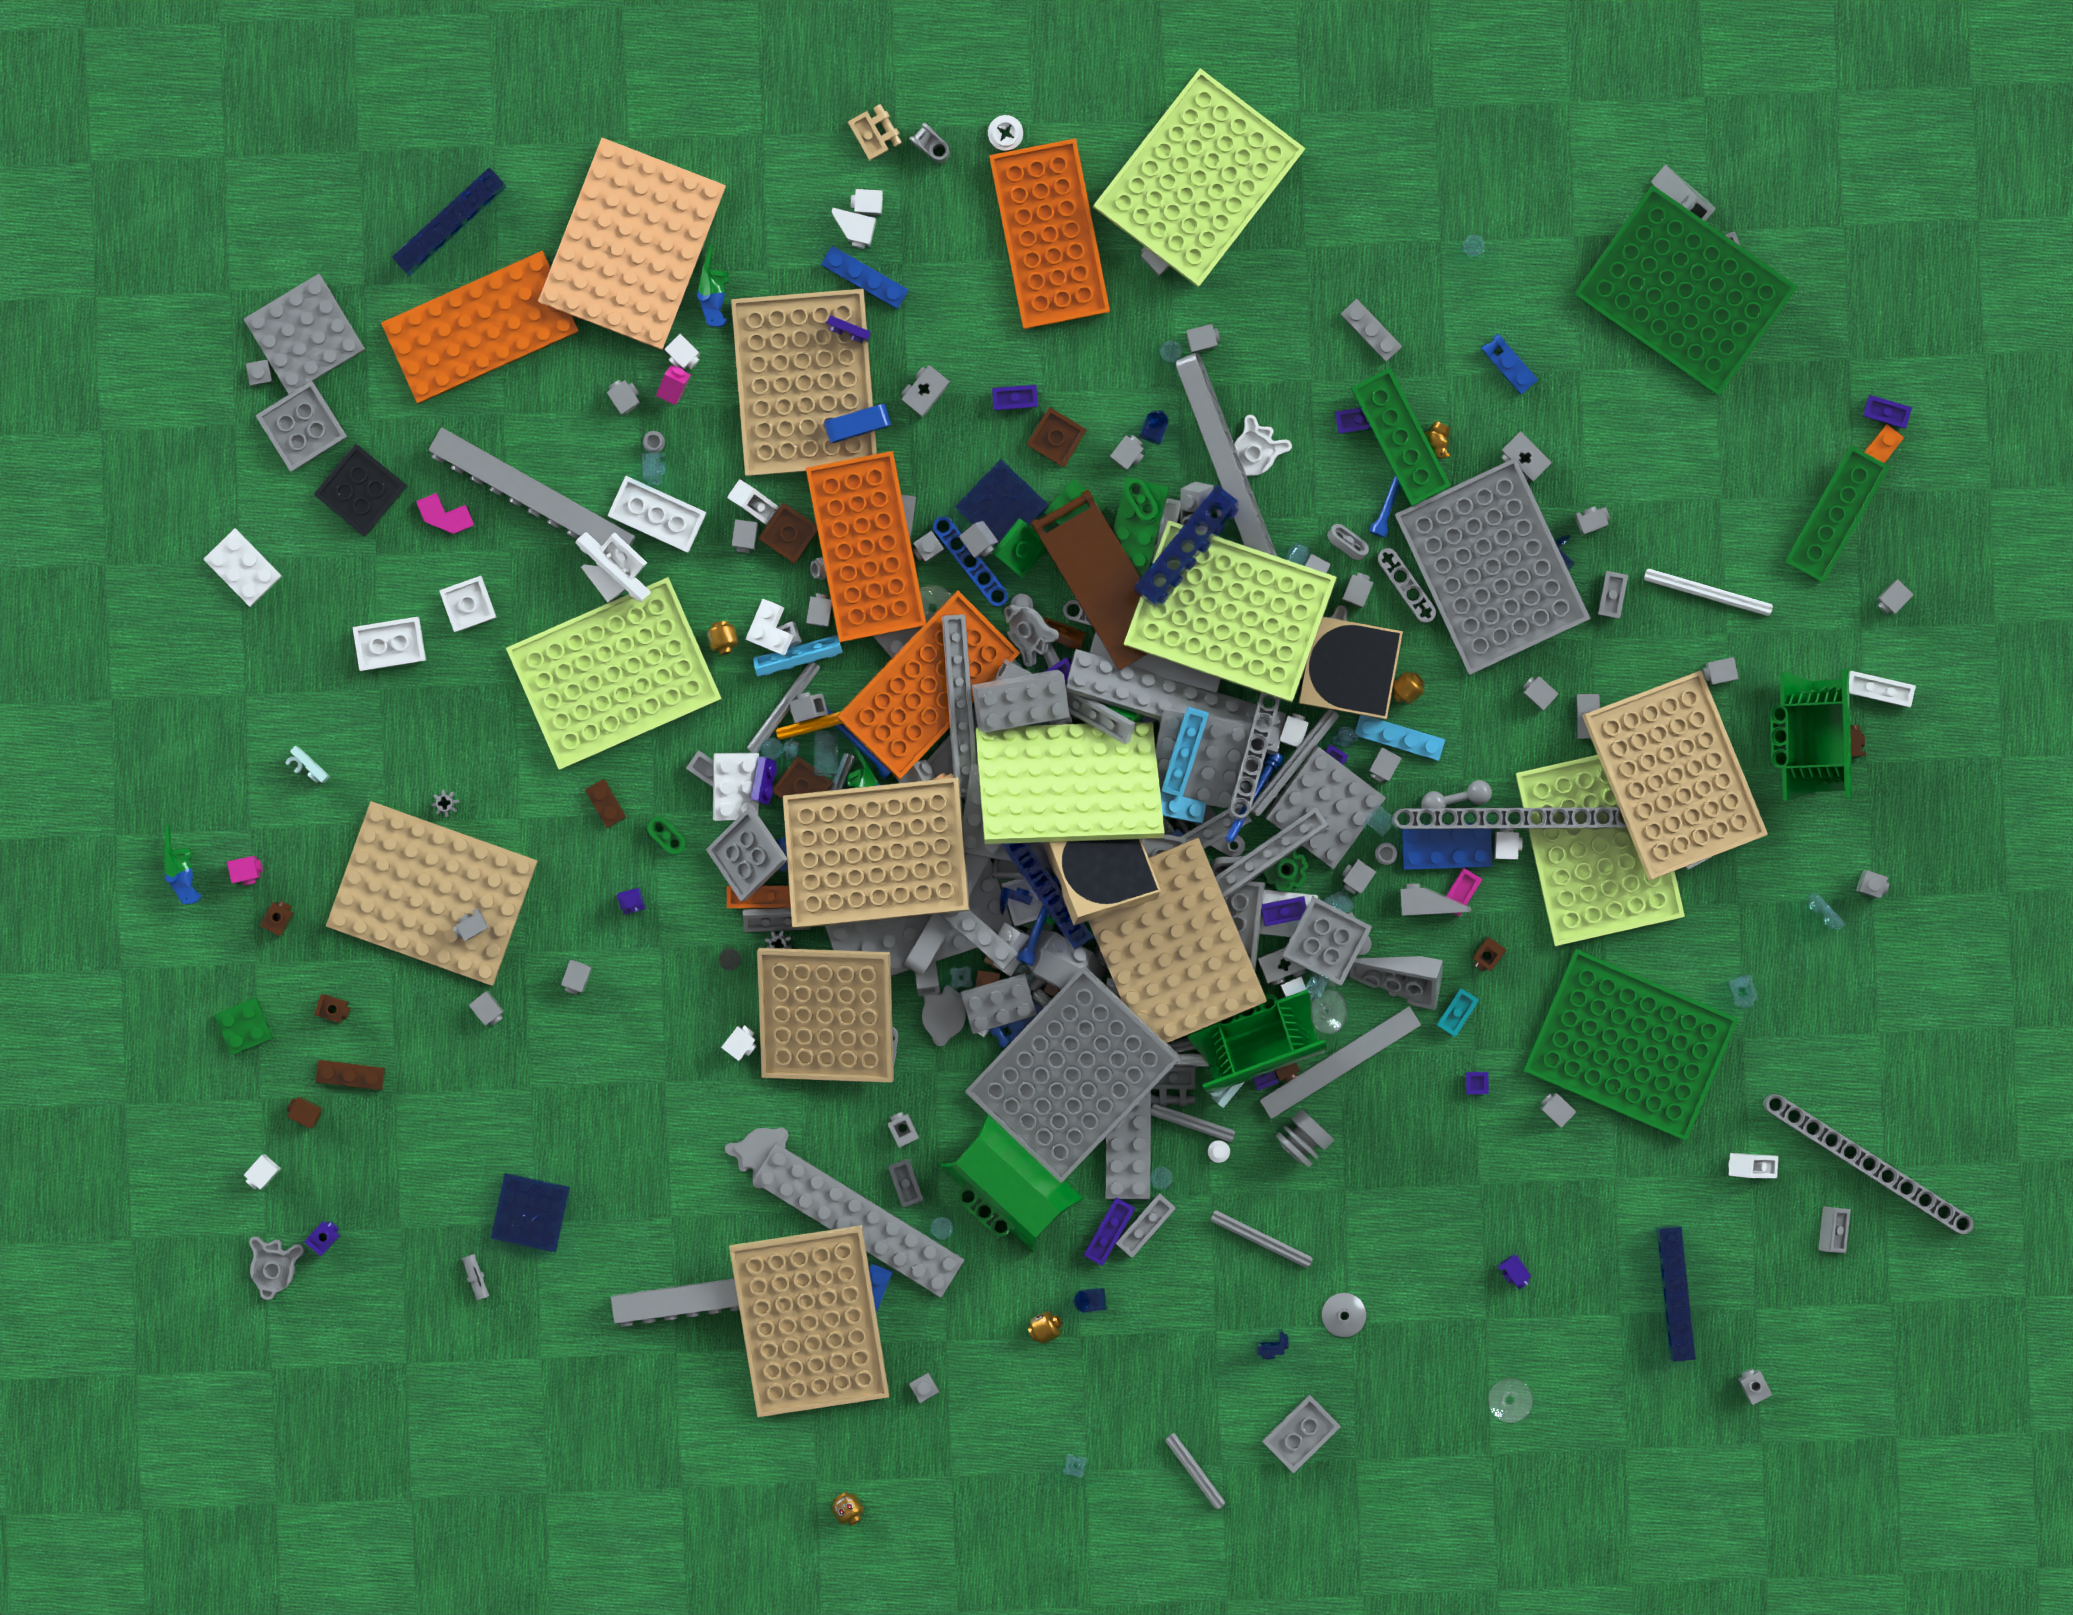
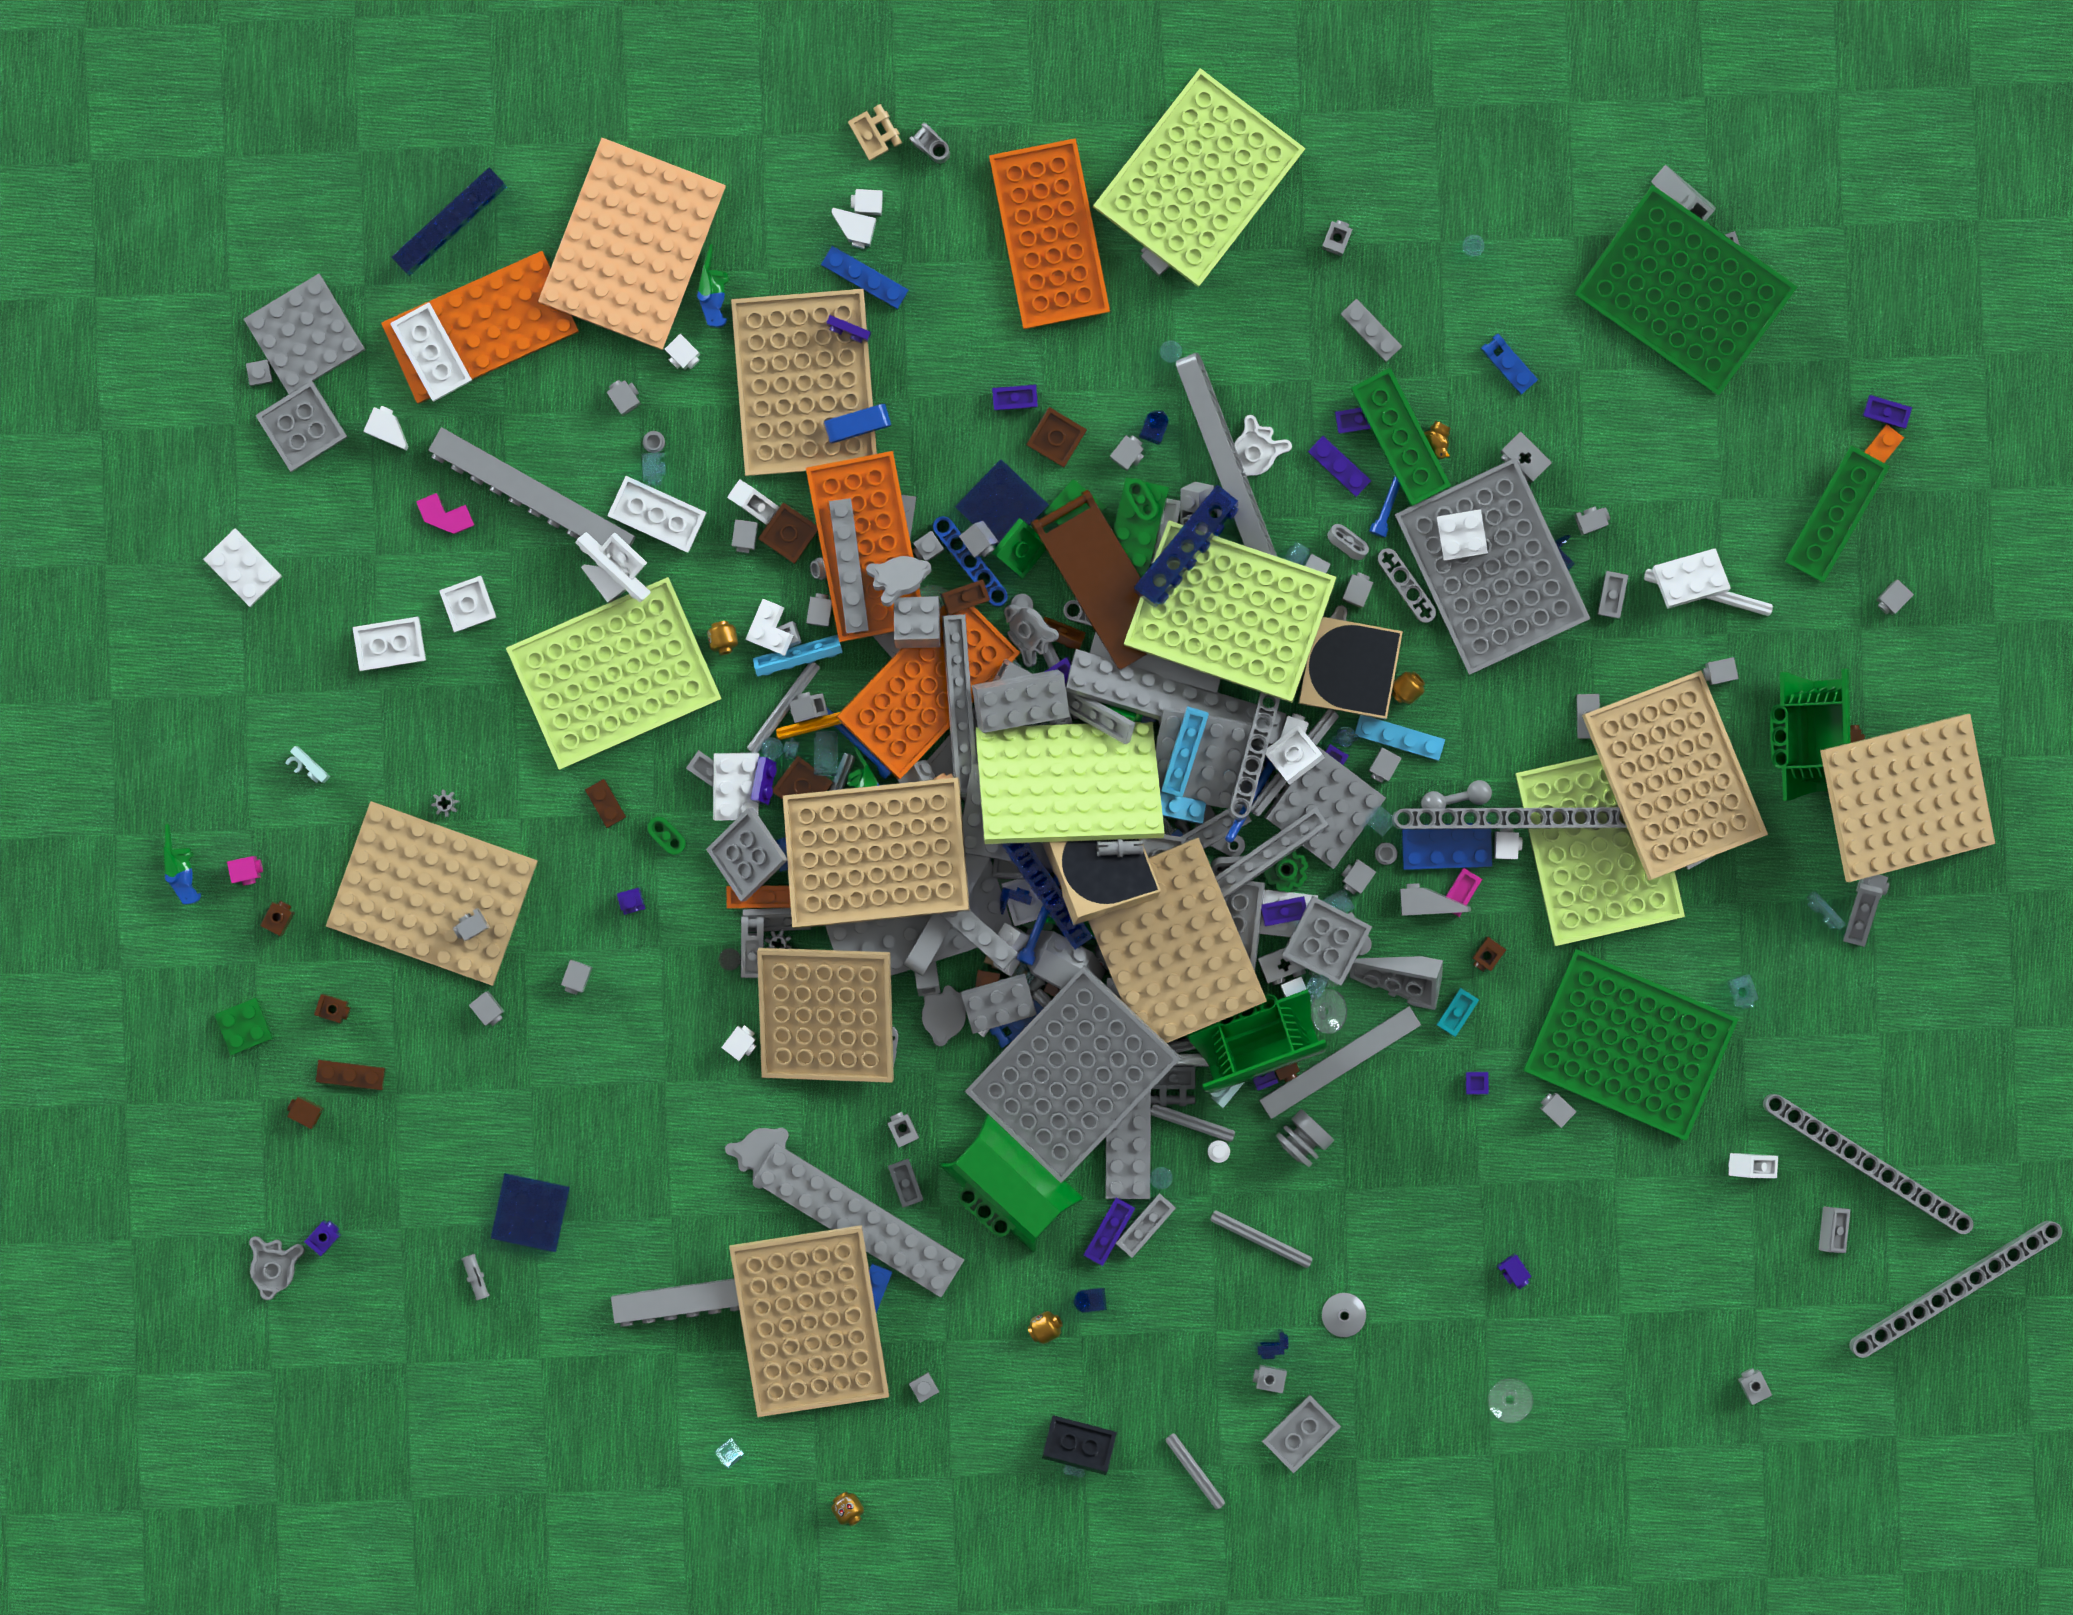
(261, 1172): white brick -> none
(360, 490): black plate -> none
(386, 427): none -> white slope
(431, 352): none -> white plate
(673, 384): dark pink brick -> none
(729, 1453): none -> clear light blue plate
(749, 945): none -> light grey plate
(848, 566): none -> light grey plate
(898, 577): none -> light grey tile
(917, 622): none -> light grey brick
(937, 385): light grey brick -> none
(941, 1227): clear light blue plate -> none
(956, 982): clear light blue plate -> none
(965, 597): none -> reddish brown plate
(1004, 122): white gear -> none
(1079, 1445): none -> black plate
(1119, 848): none -> light grey pin
(1202, 338): light grey brick -> none
(1270, 1378): none -> light grey brick
(1294, 754): none -> white plate
(1330, 244): none -> light grey brick
(1339, 466): none -> dark purple plate
(1462, 534): none -> white plate
(1539, 692): light grey brick -> none
(1675, 1293): clear blue brick -> none
(1691, 578): none -> white plate
(1862, 914): none -> light grey plate
(1881, 689): white plate -> none
(1907, 797): none -> tan plate
(1966, 1288): none -> light grey beam

